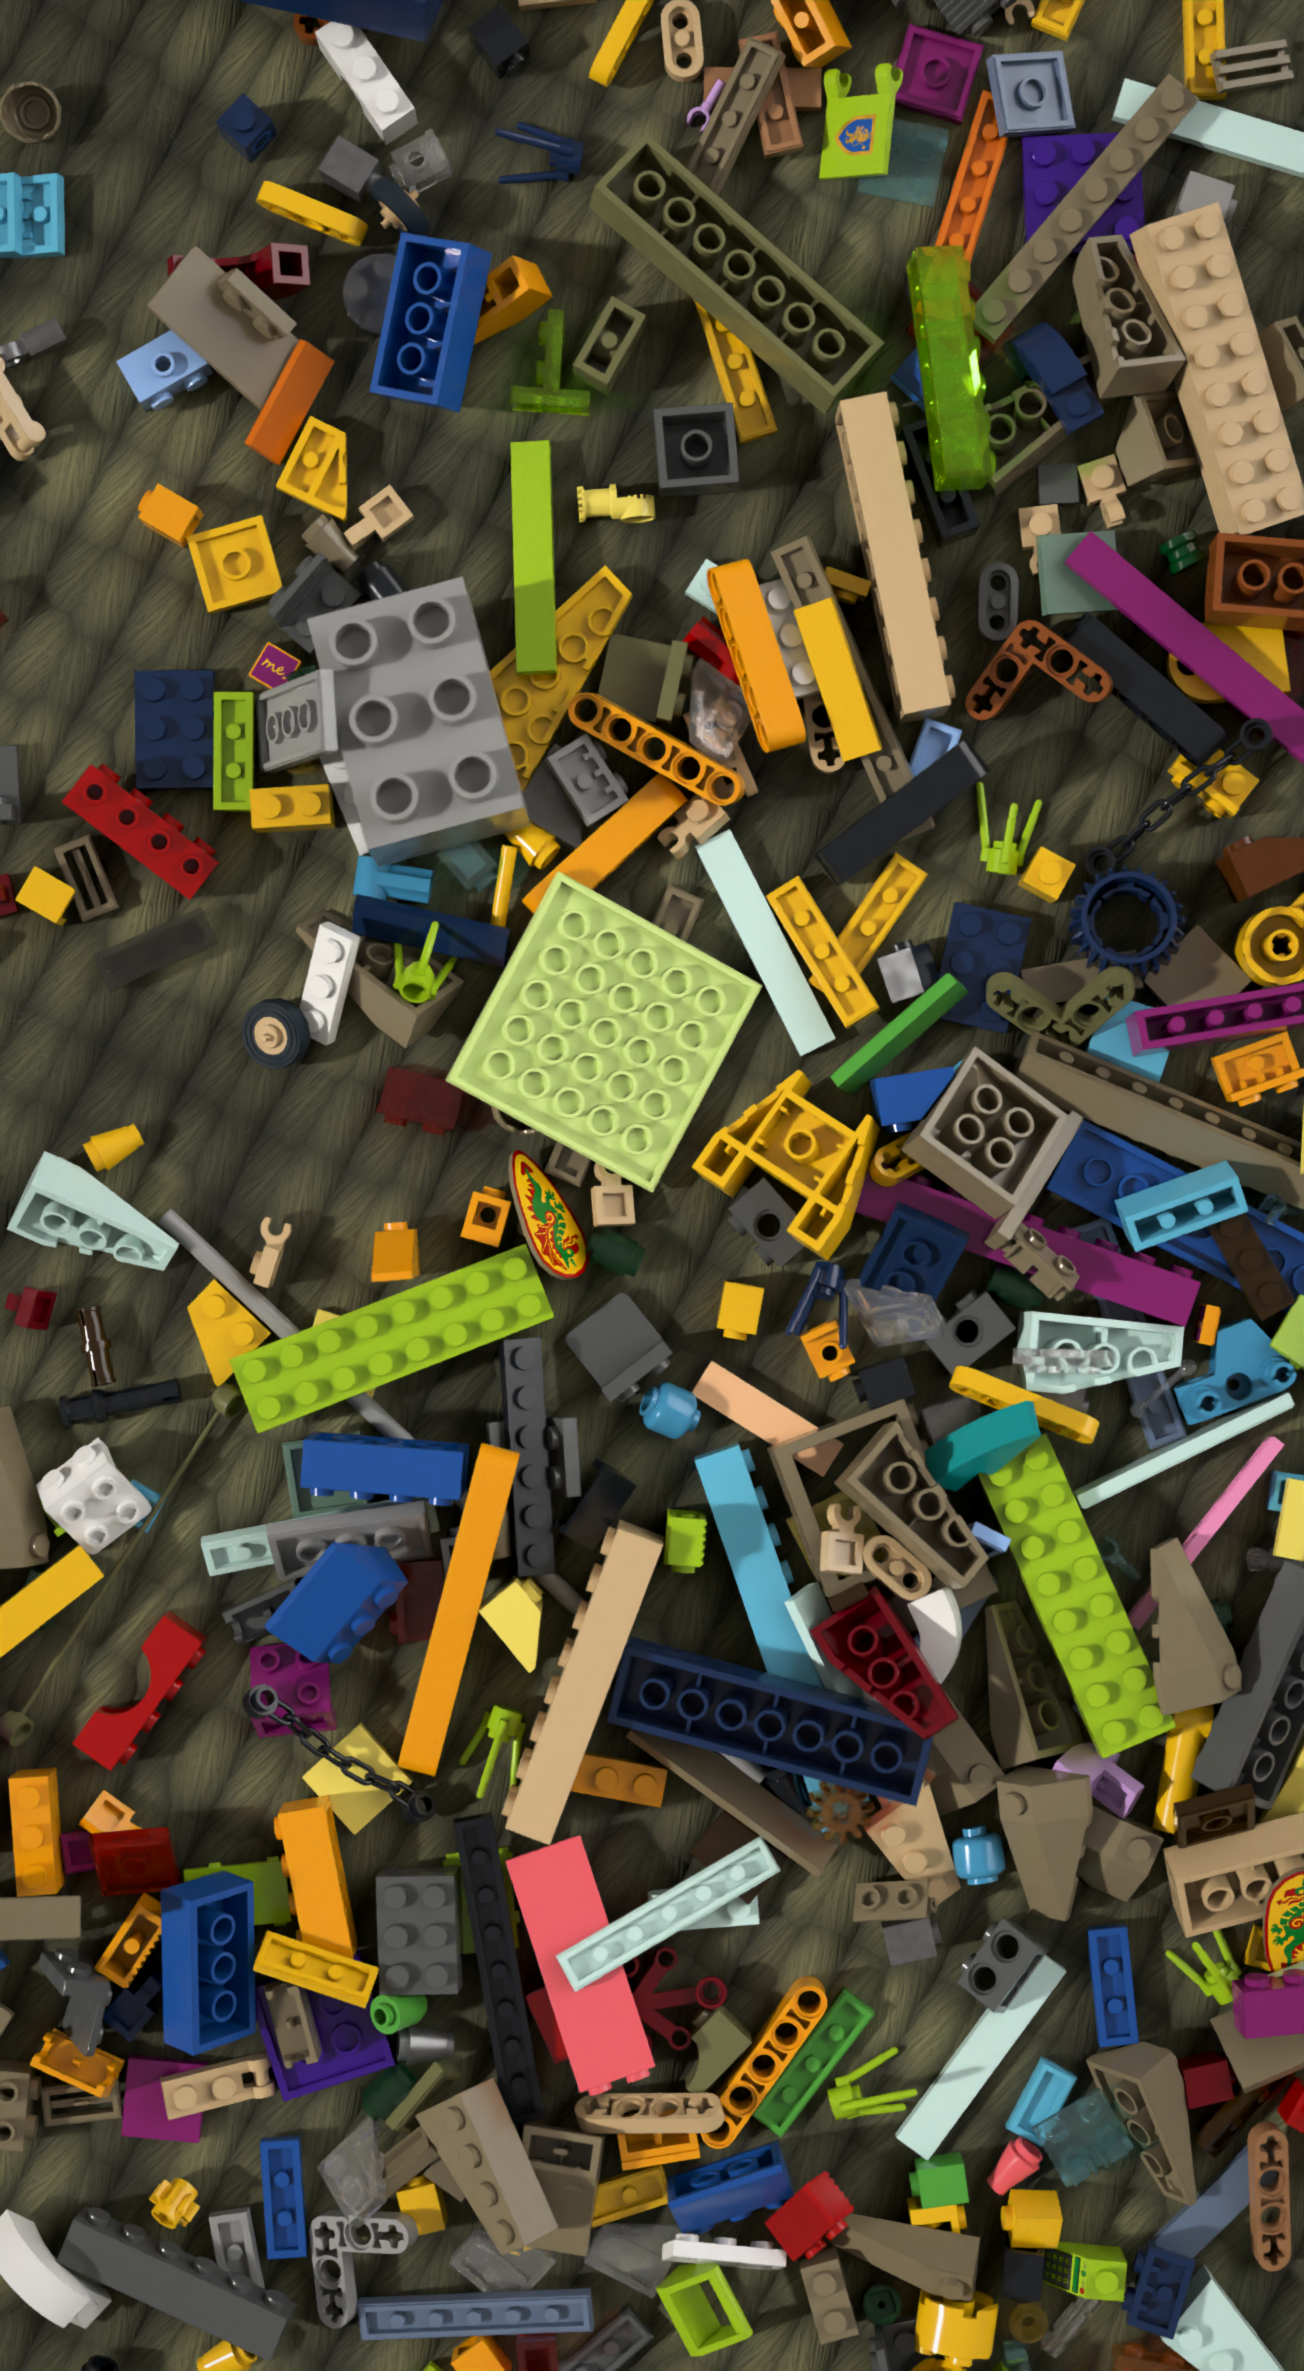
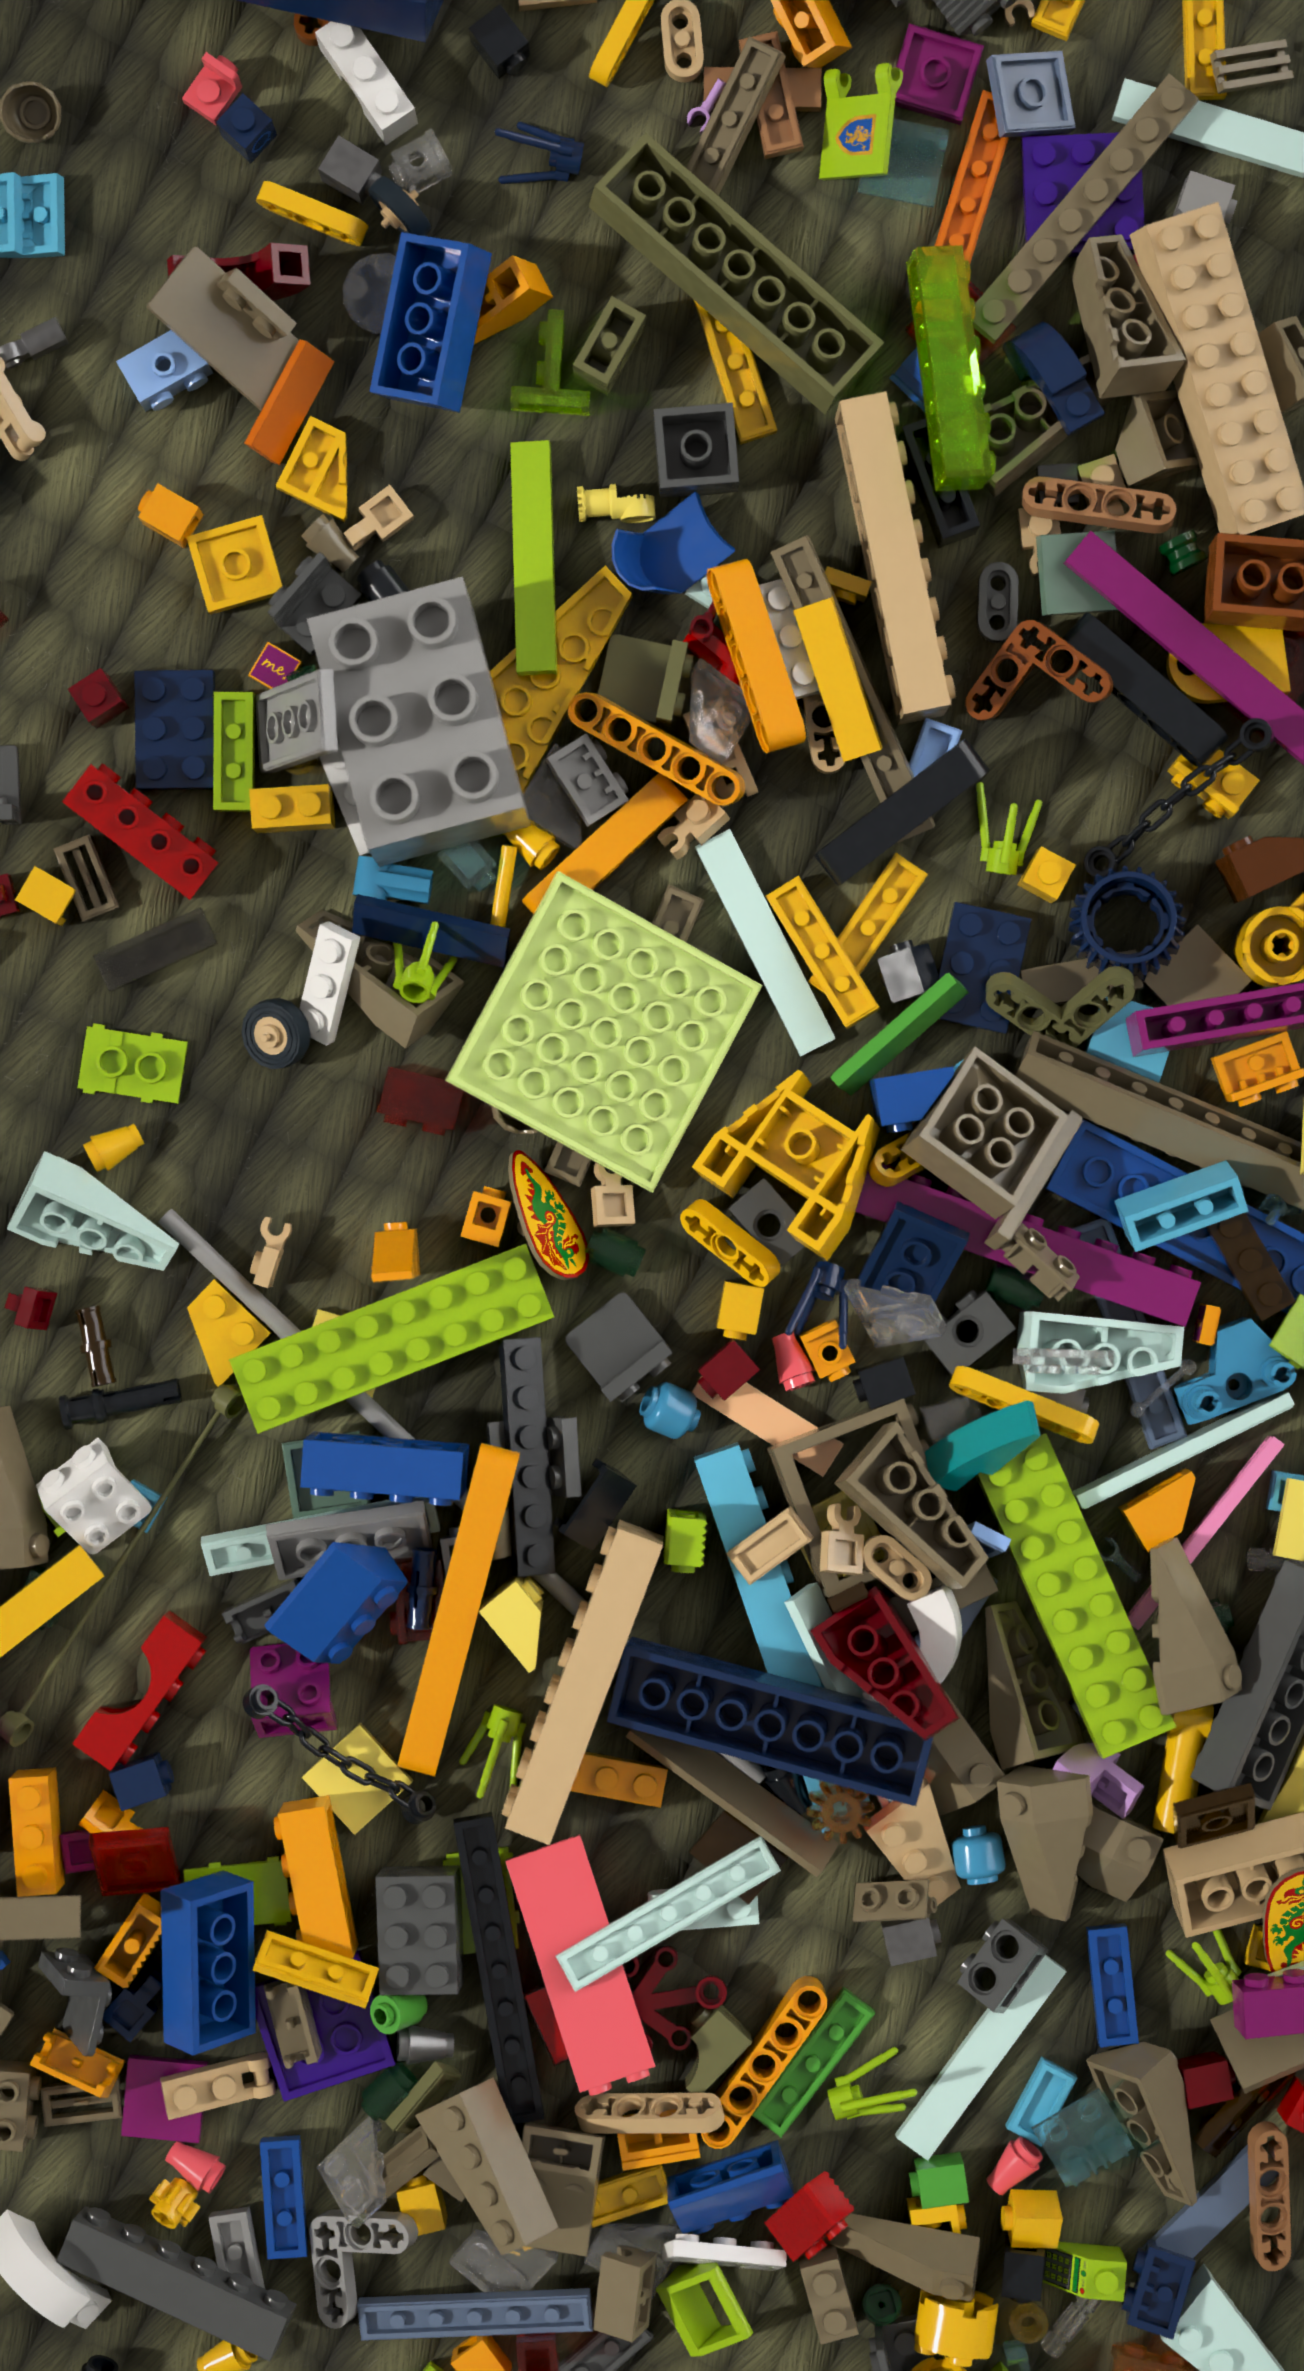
(98, 698): none -> dark red brick
(132, 1064): none -> lime piece
(141, 1780): none -> dark blue brick
(196, 2166): none -> coral cone
(213, 88): none -> coral bracket
(422, 1588): none -> dark blue pin
(625, 2292): none -> dark tan hinge
(670, 552): none -> blue piece
(702, 1221): none -> yellow beam
(705, 620): none -> dark red hand
(726, 1371): none -> dark red brick
(770, 1545): none -> tan tile
(792, 1363): none -> coral cone
(1099, 498): none -> medium nougat beam
(1160, 1510): none -> light orange slope

